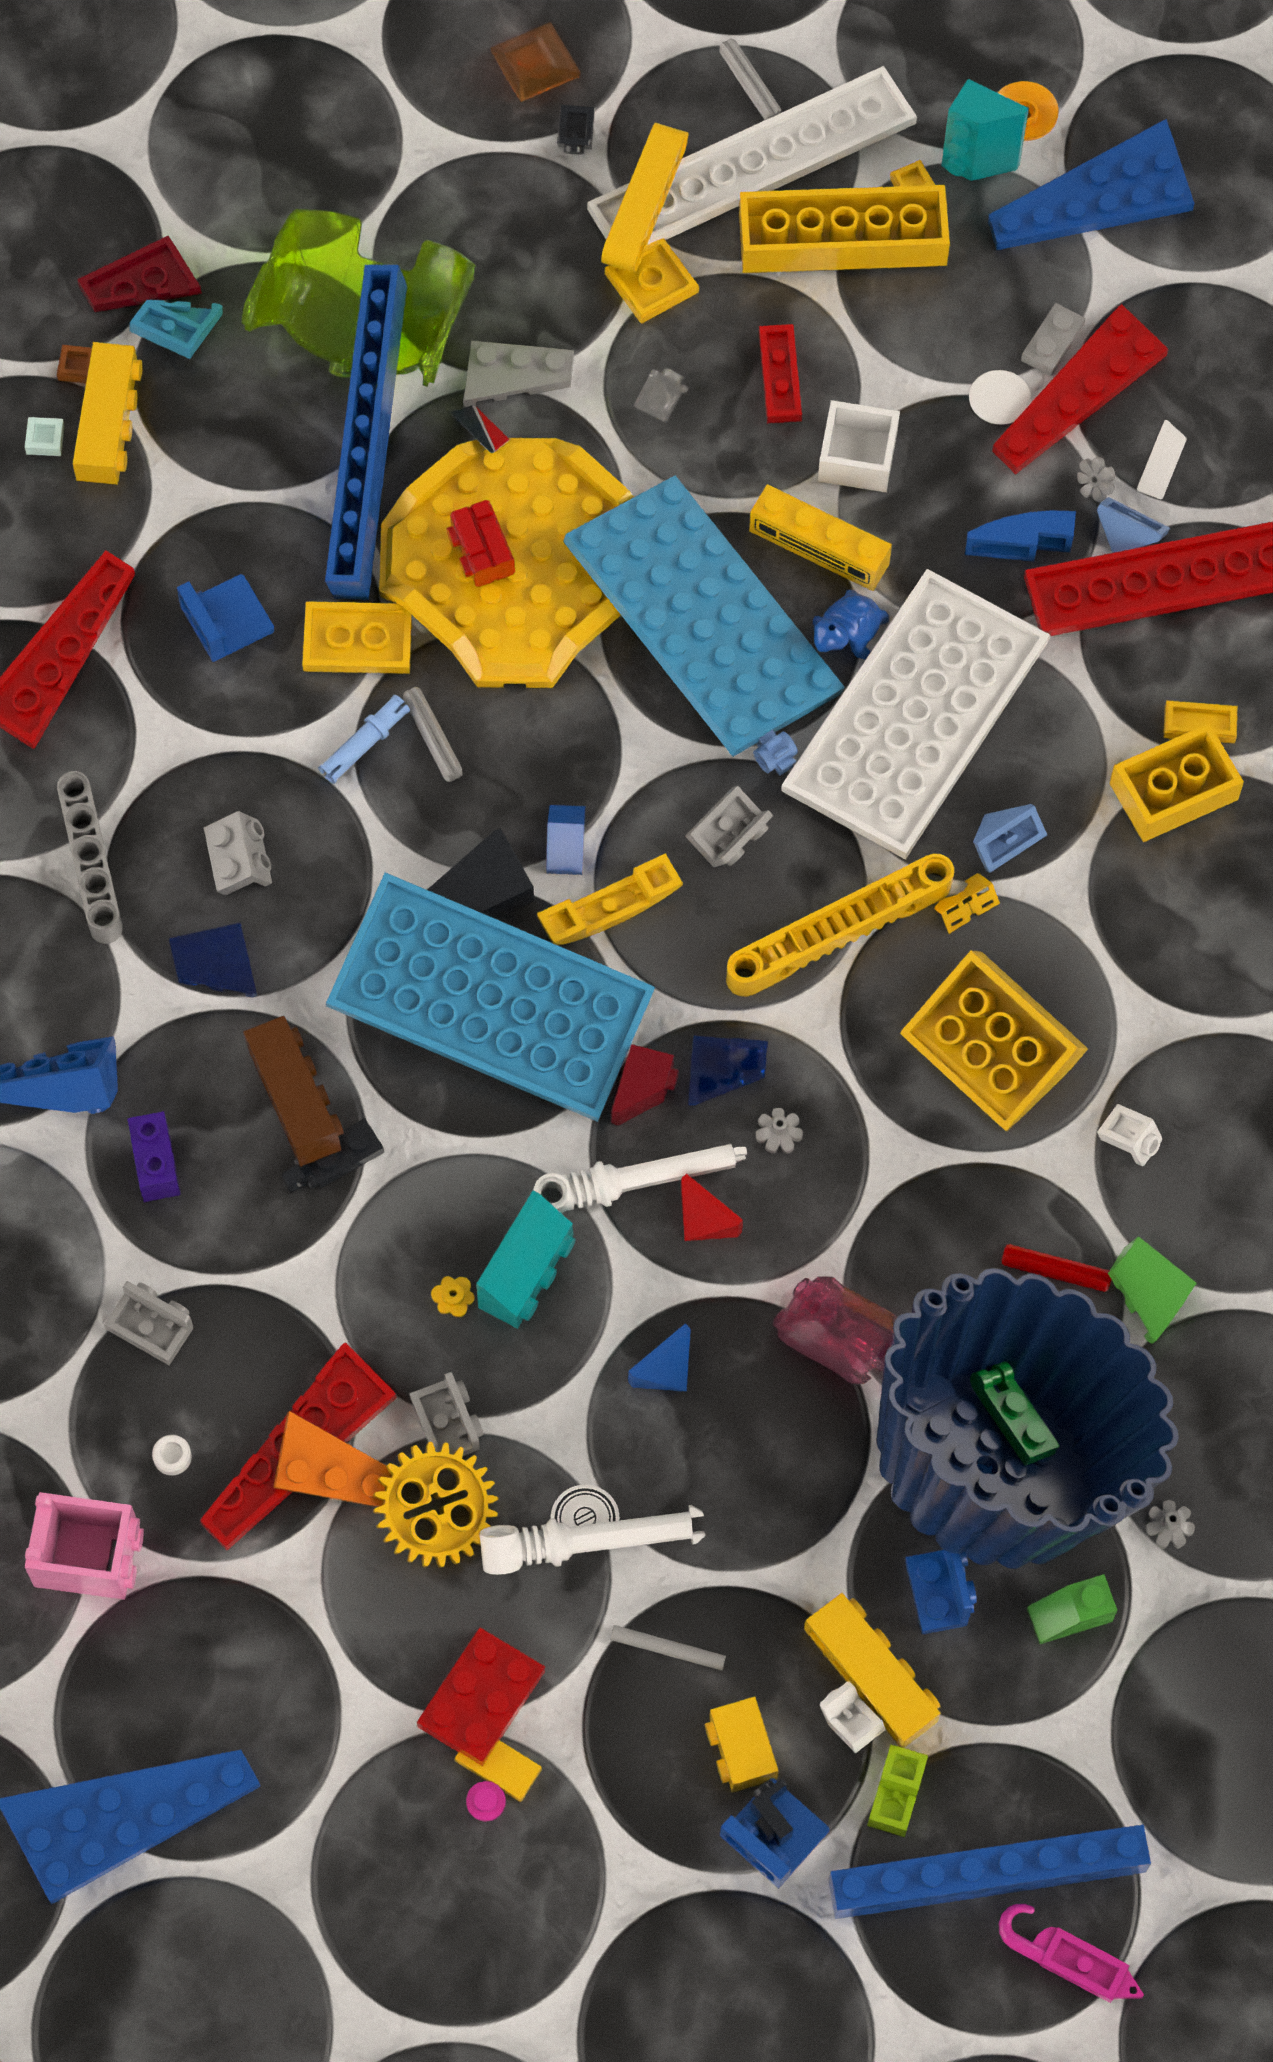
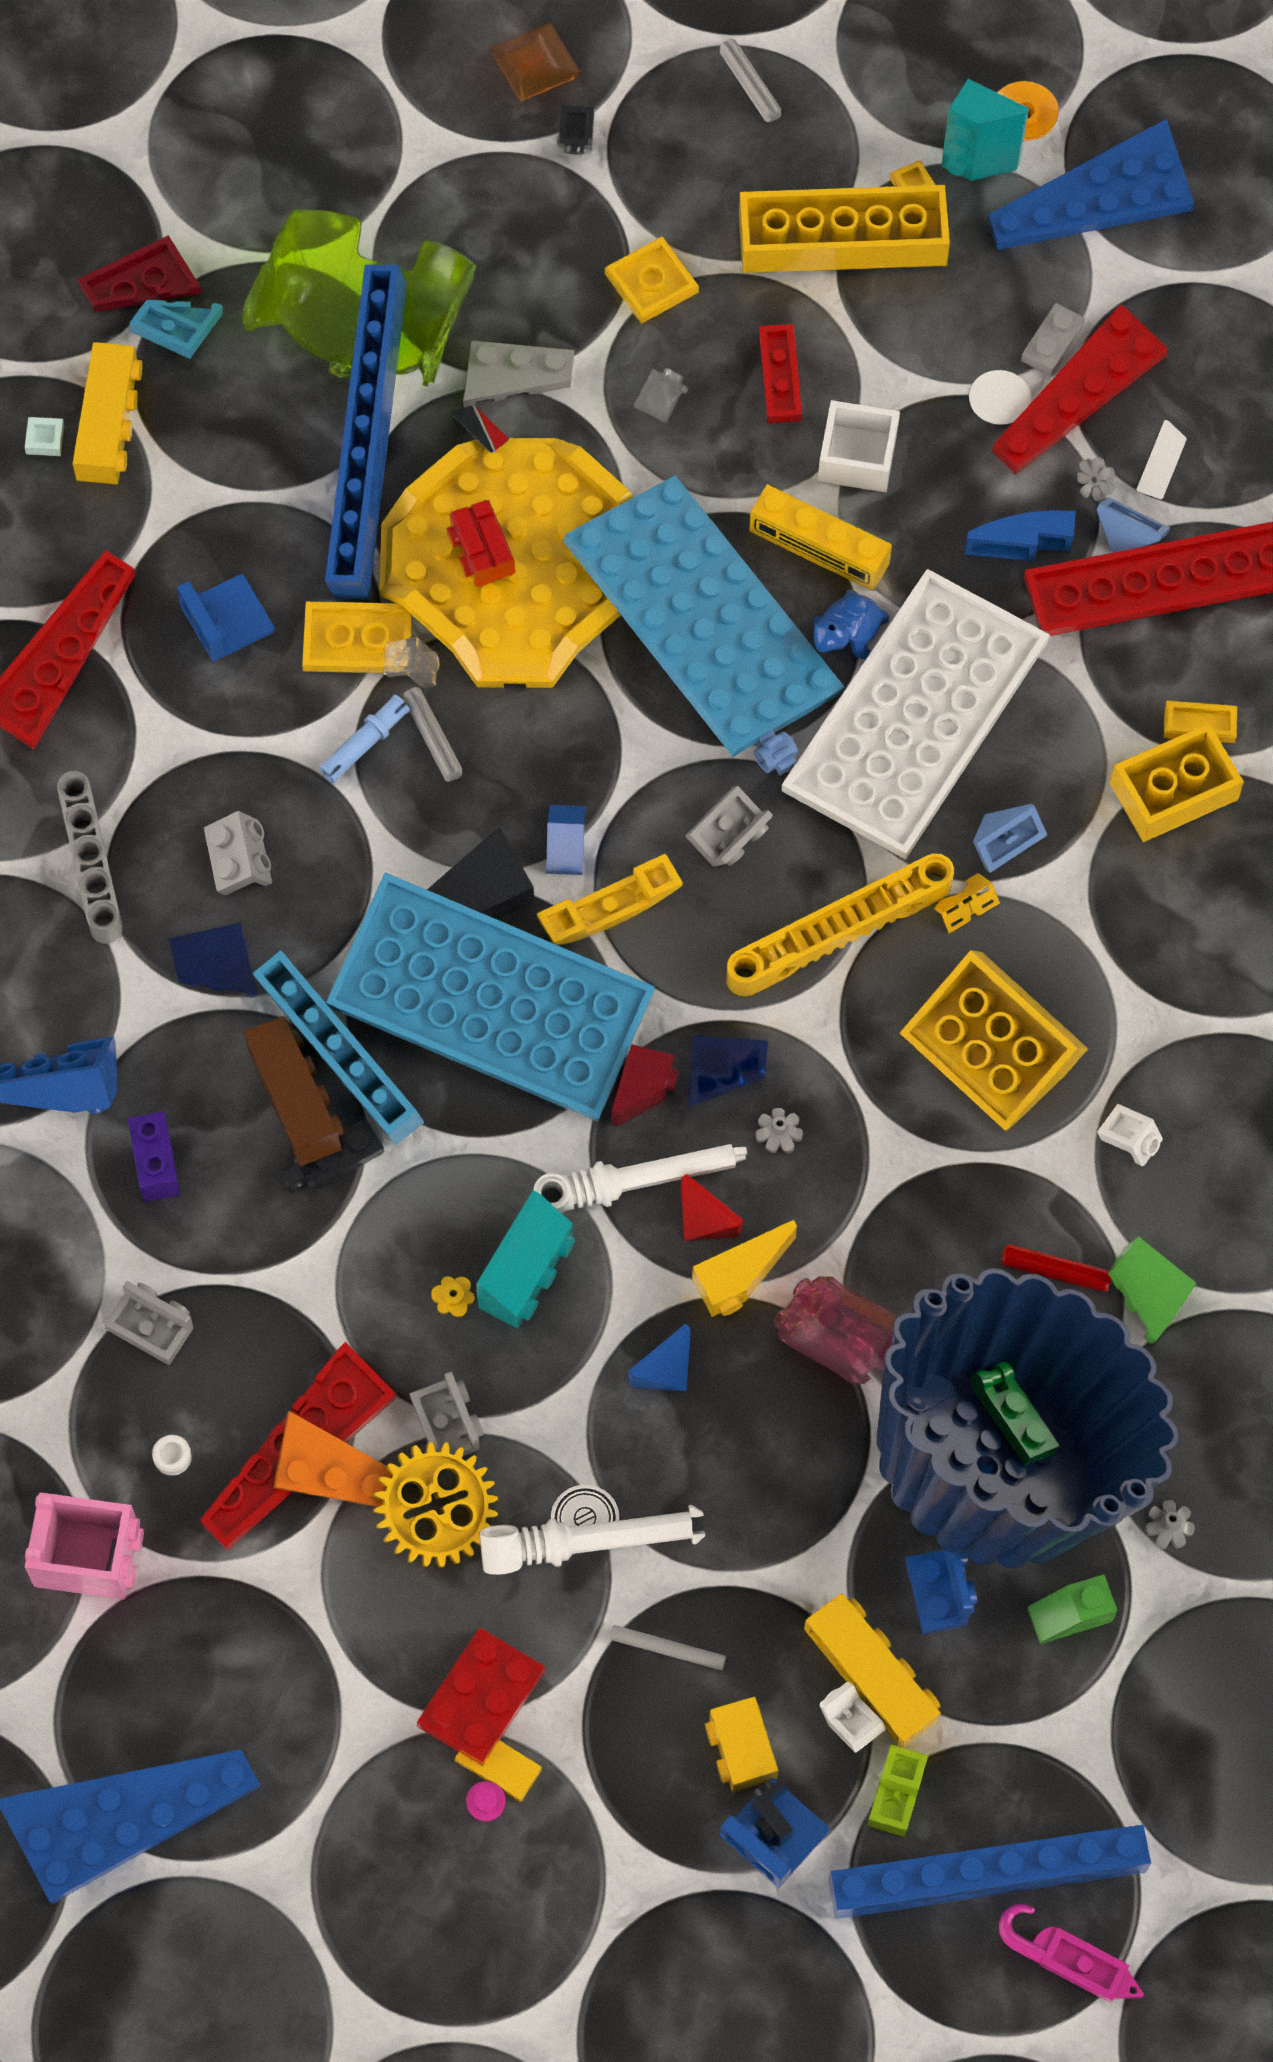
(74, 364): dark orange tile -> none
(338, 1048): none -> dark azure brick
(413, 659): none -> clear bracket
(644, 197): yellow beam -> none
(736, 1273): none -> yellow slope
(773, 153): white plate -> none

